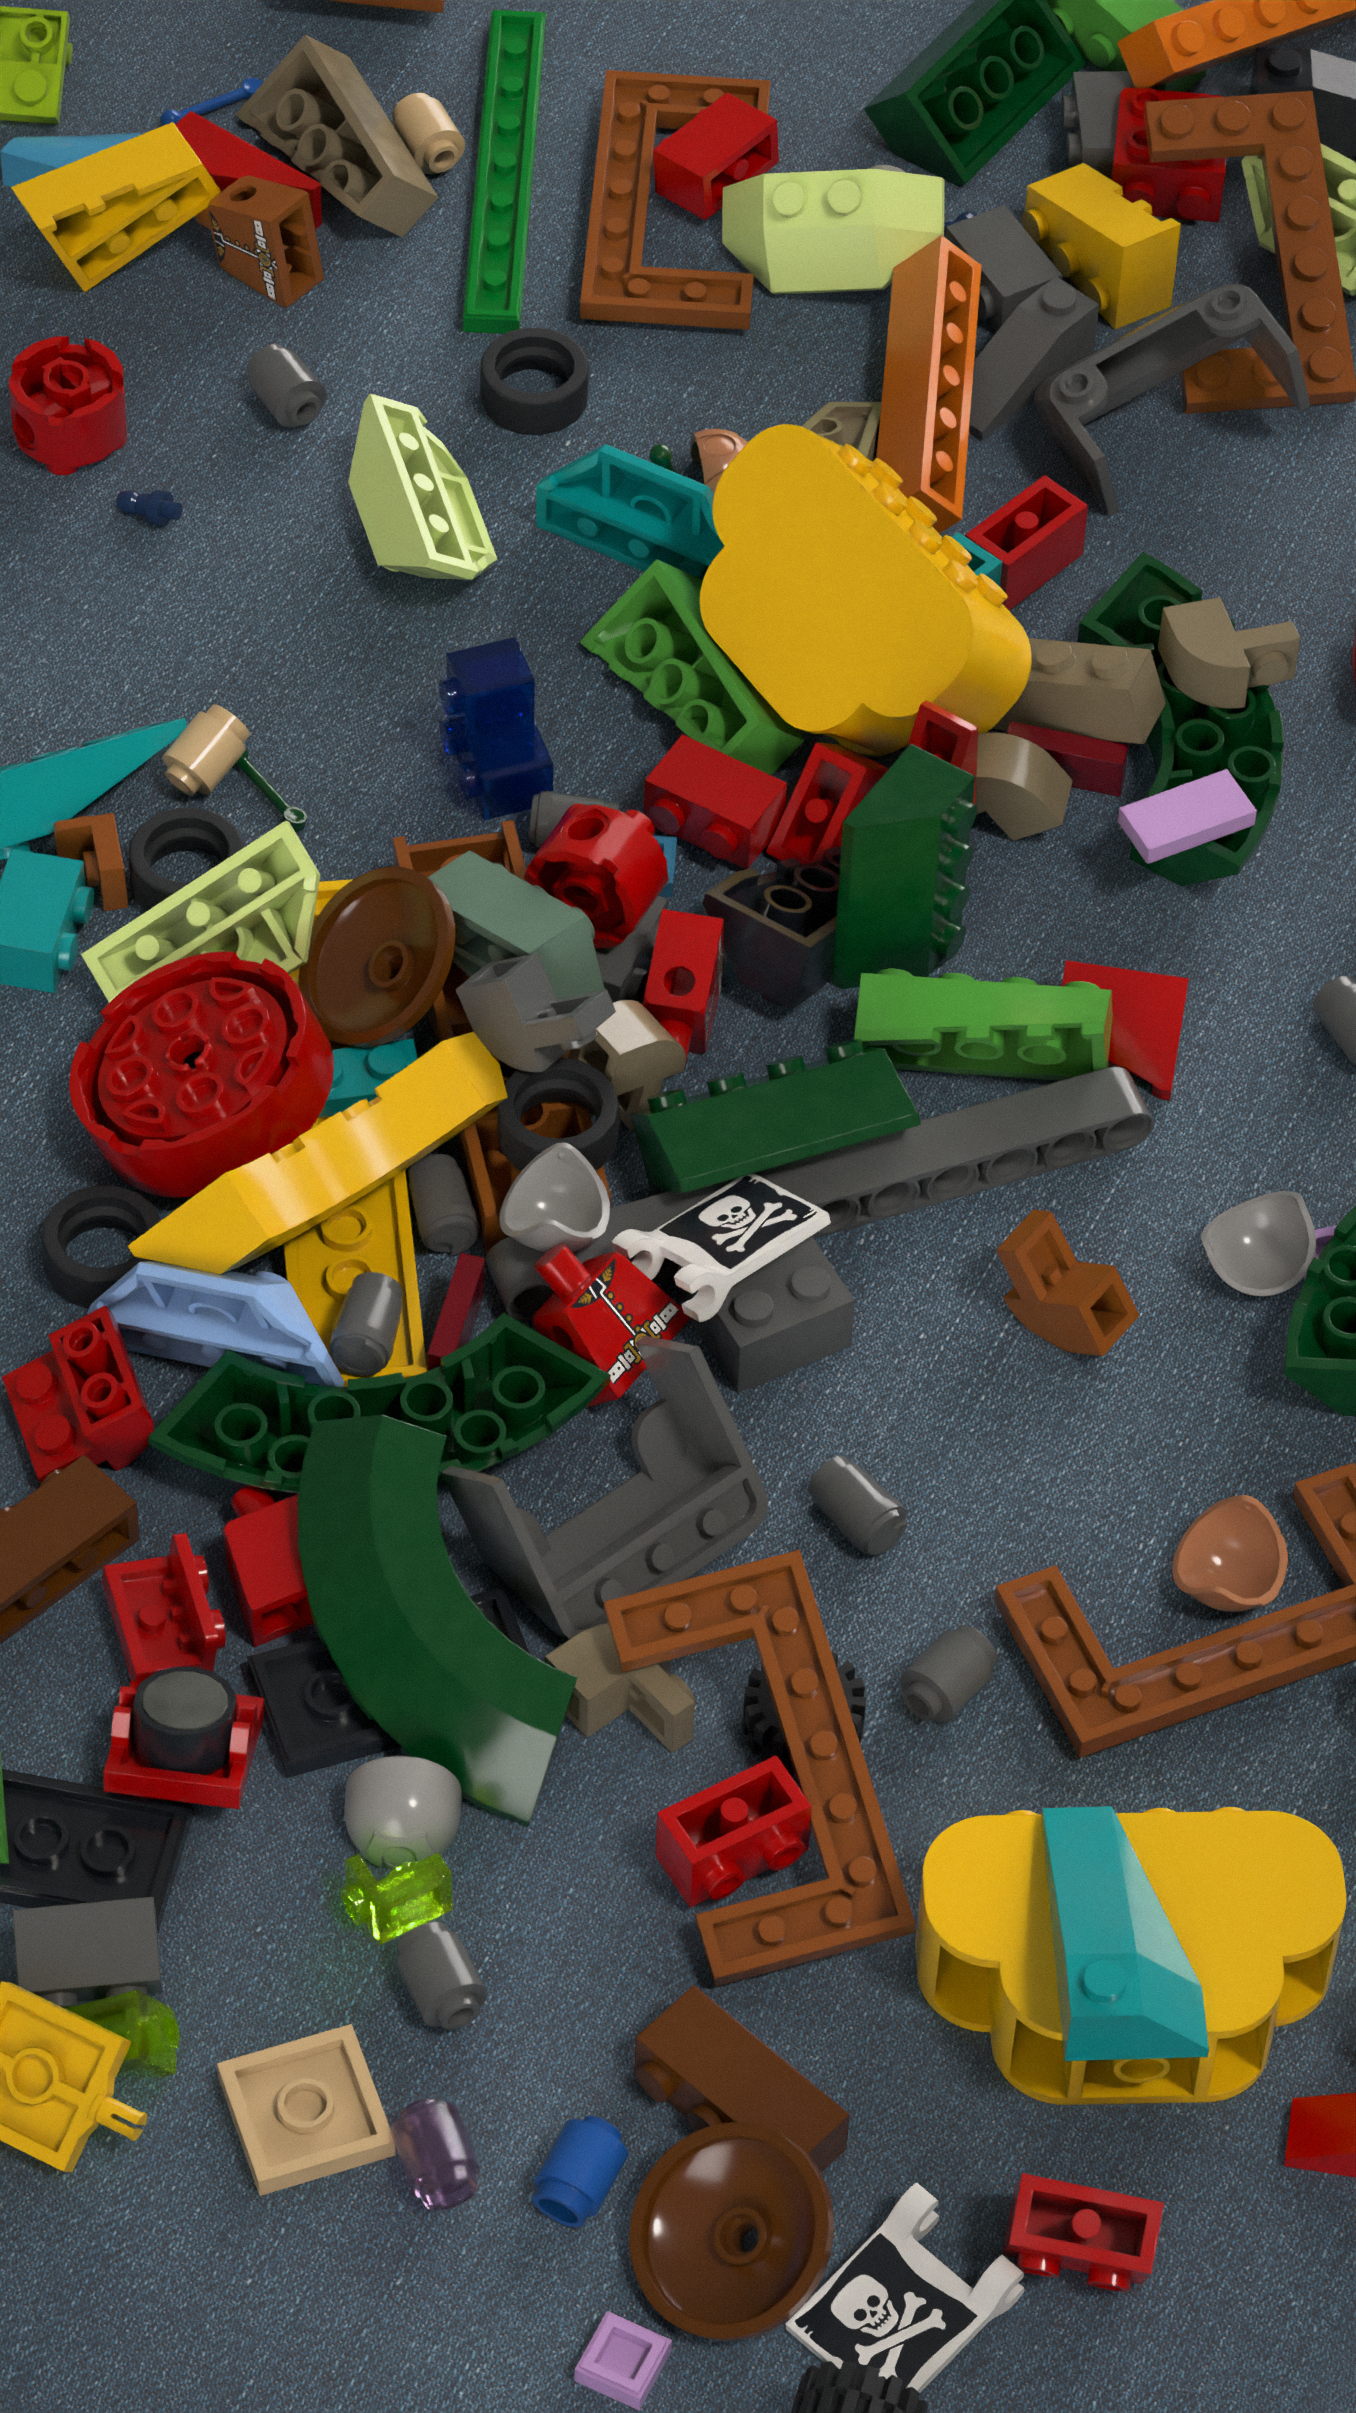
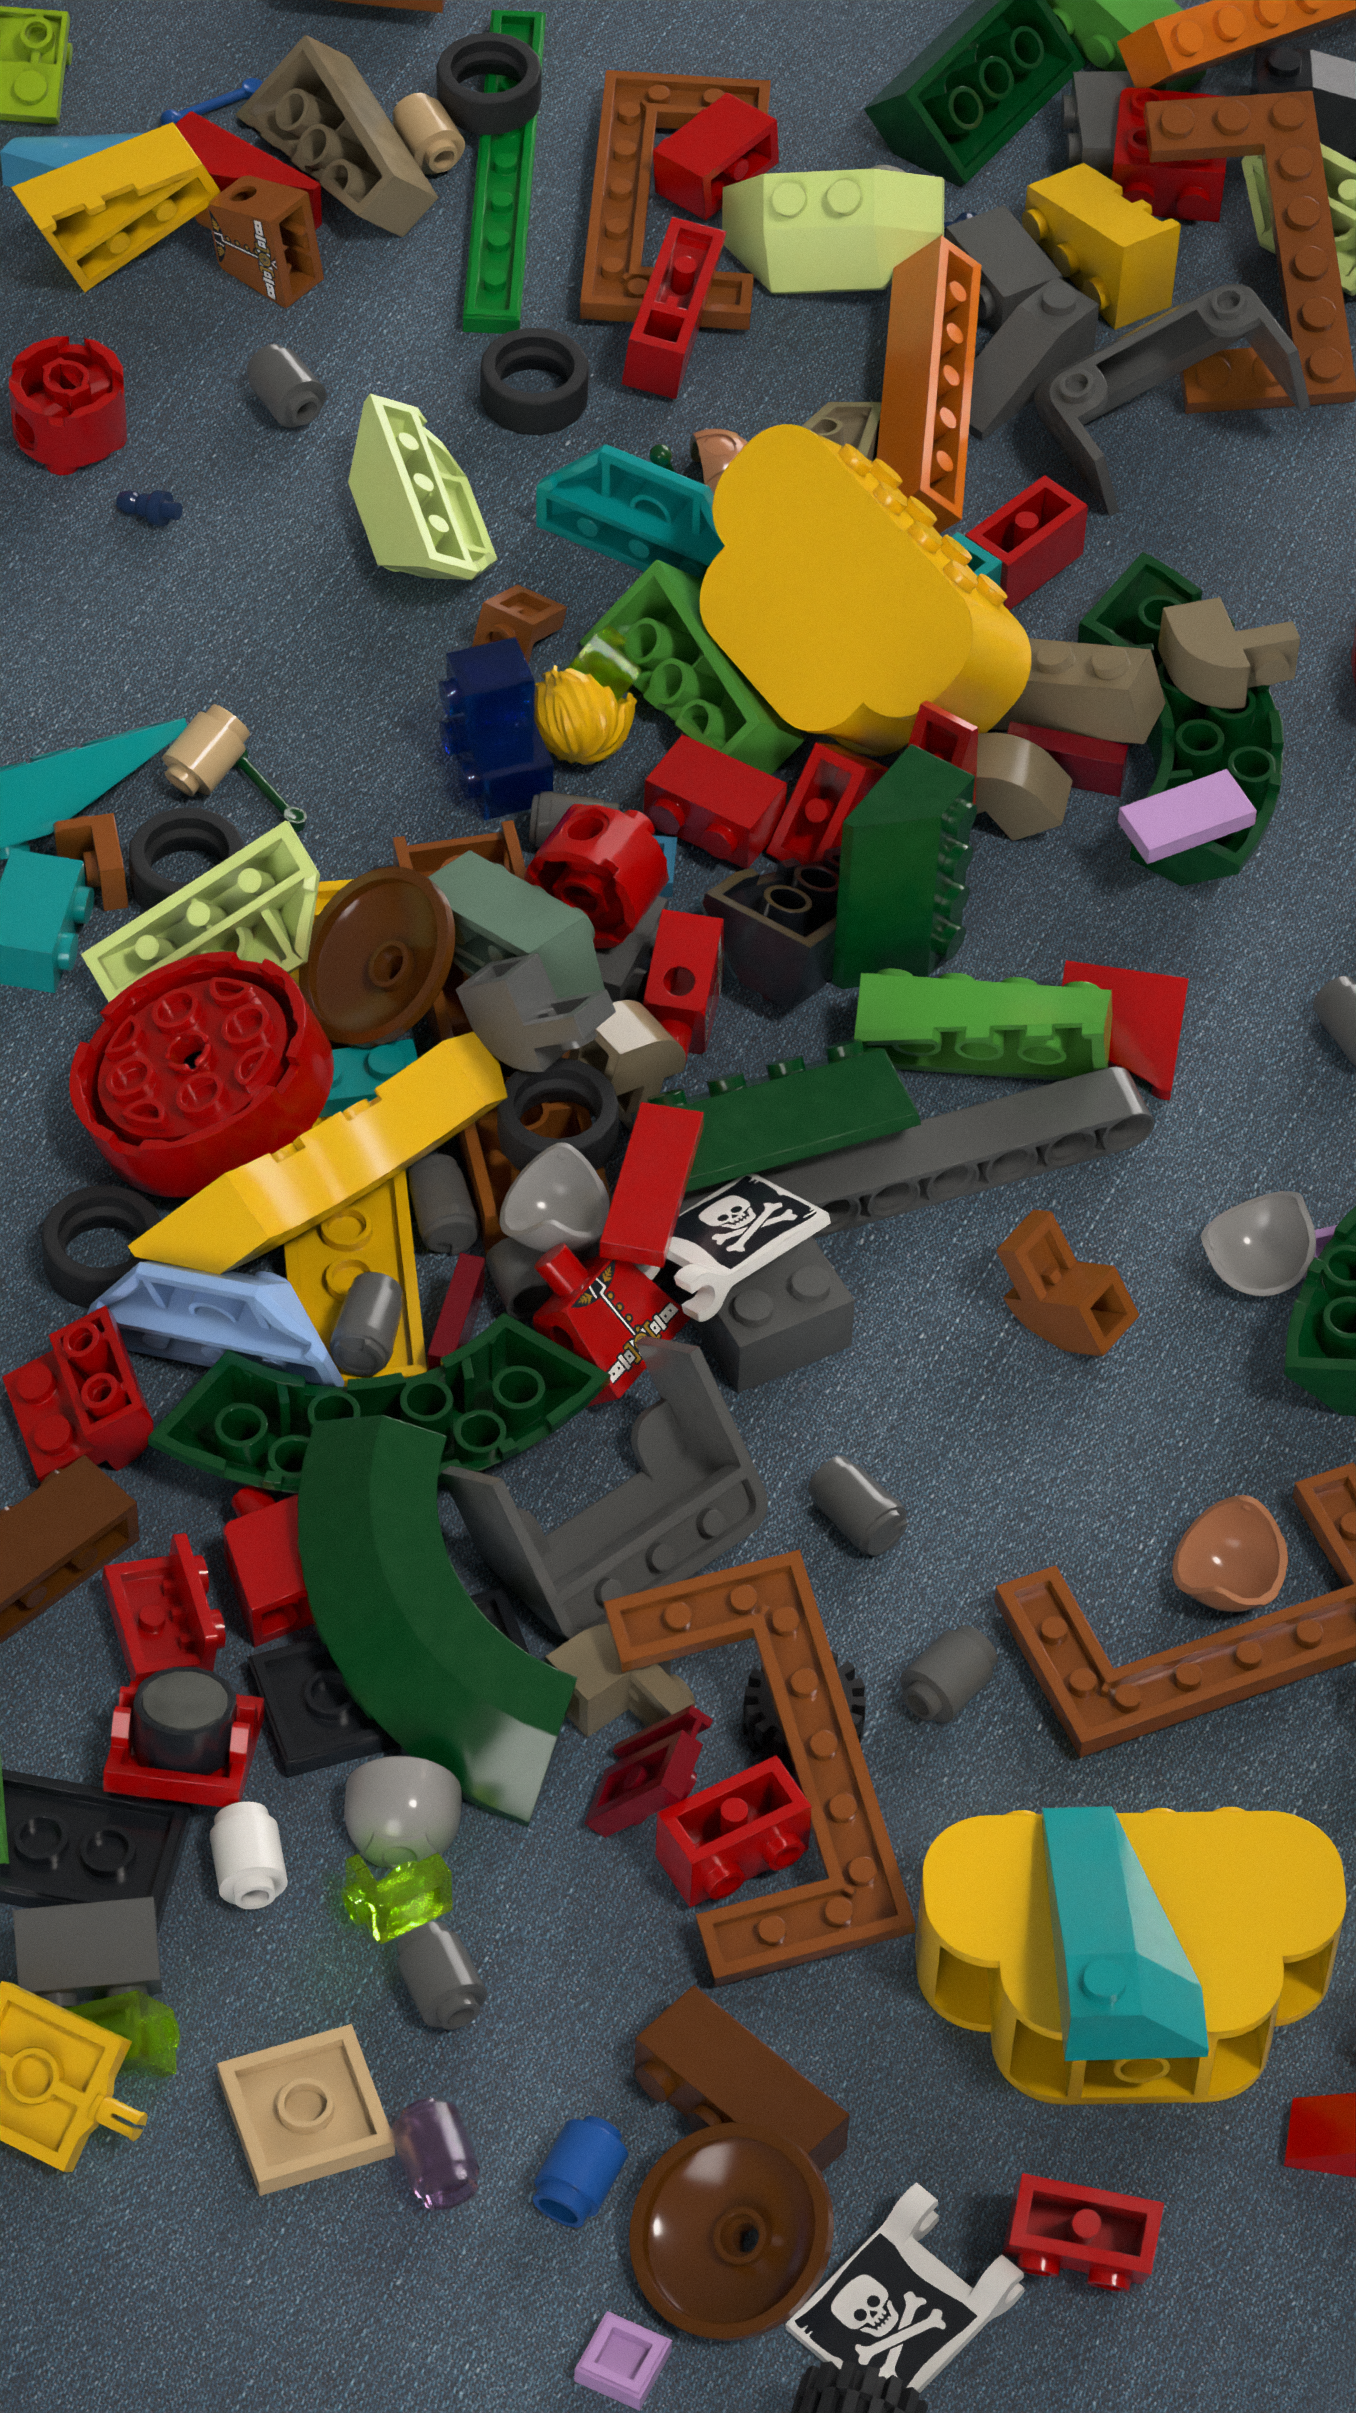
(247, 1855): none -> white brick
(489, 55): none -> black tyre
(519, 615): none -> dark orange bracket
(580, 716): none -> yellow hair
(606, 662): none -> clear neon green bracket
(650, 1774): none -> dark red plate
(651, 1185): none -> red tile
(673, 308): none -> red slope

